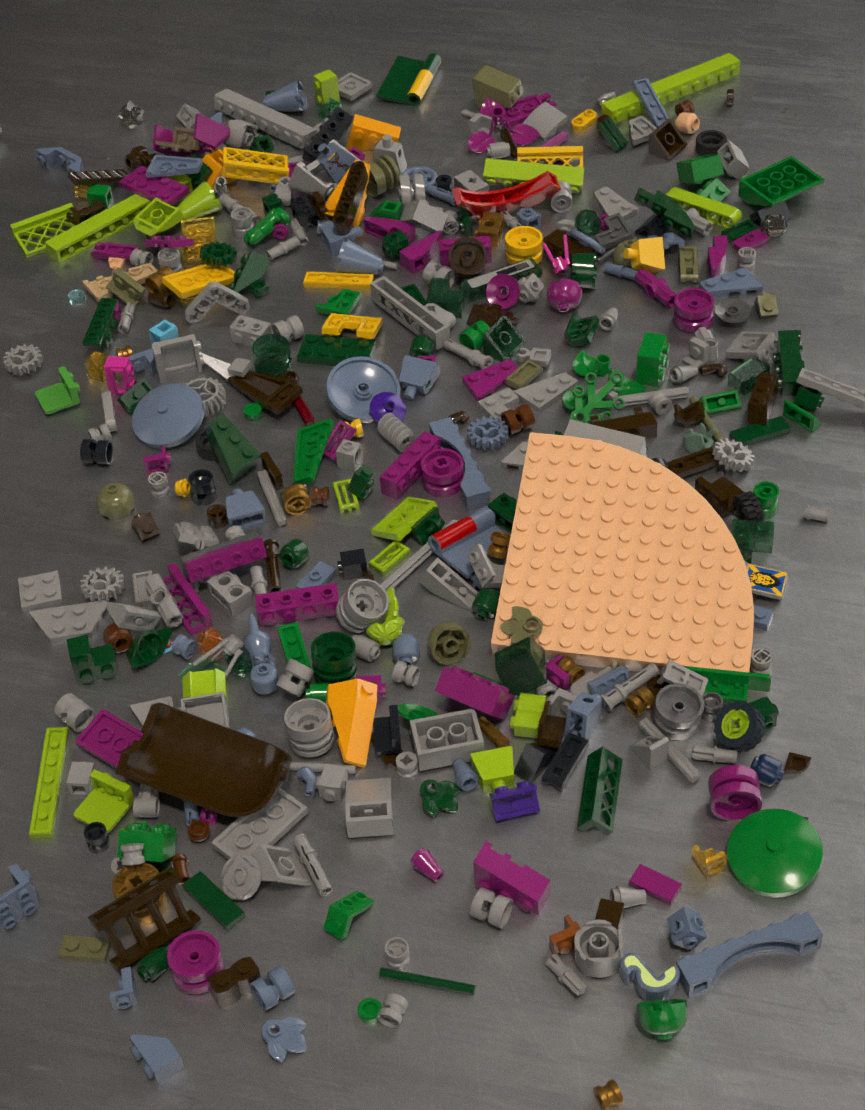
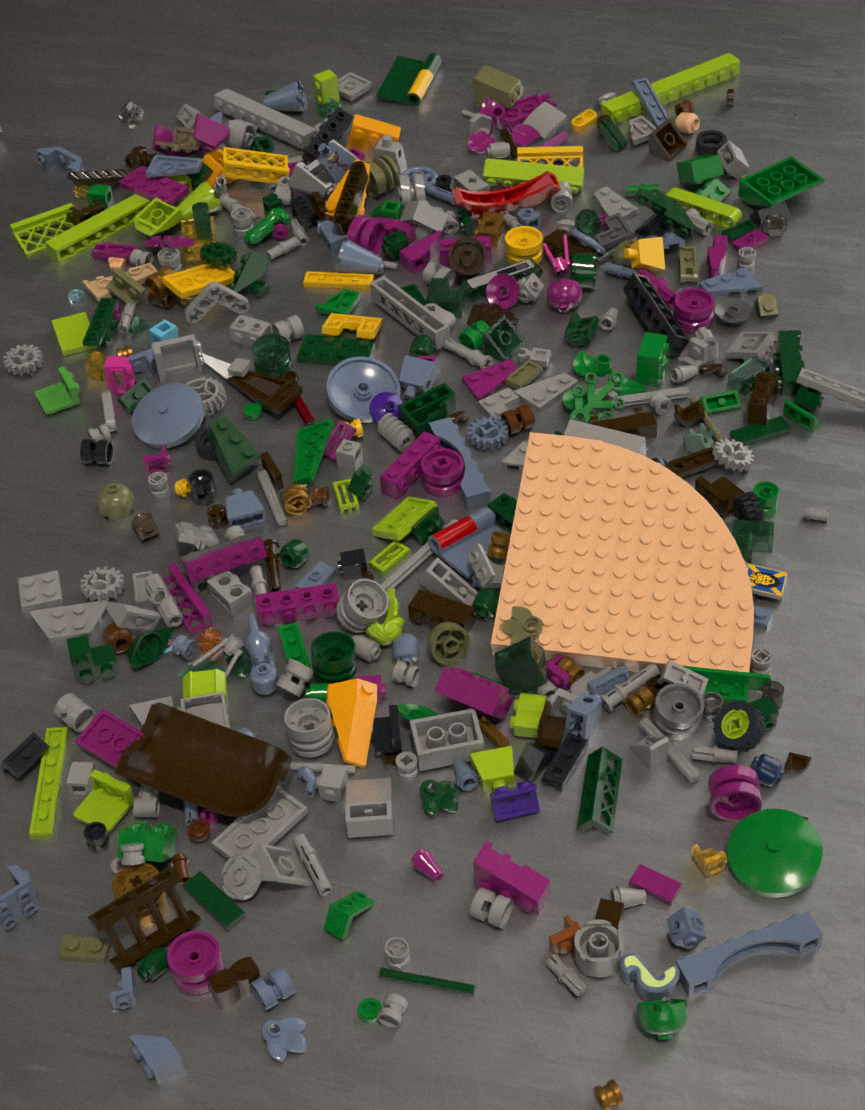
(24, 755): none -> black panel
(71, 332): none -> lime tile
(138, 326): none -> clear green tile
(202, 220): none -> clear green brick
(367, 233): none -> magenta wheel
(427, 408): none -> dark green wedge
(435, 609): none -> dark brown brick
(632, 190): none -> green pin
(655, 312): none -> black brick
(774, 691): none -> clear smoke wheel

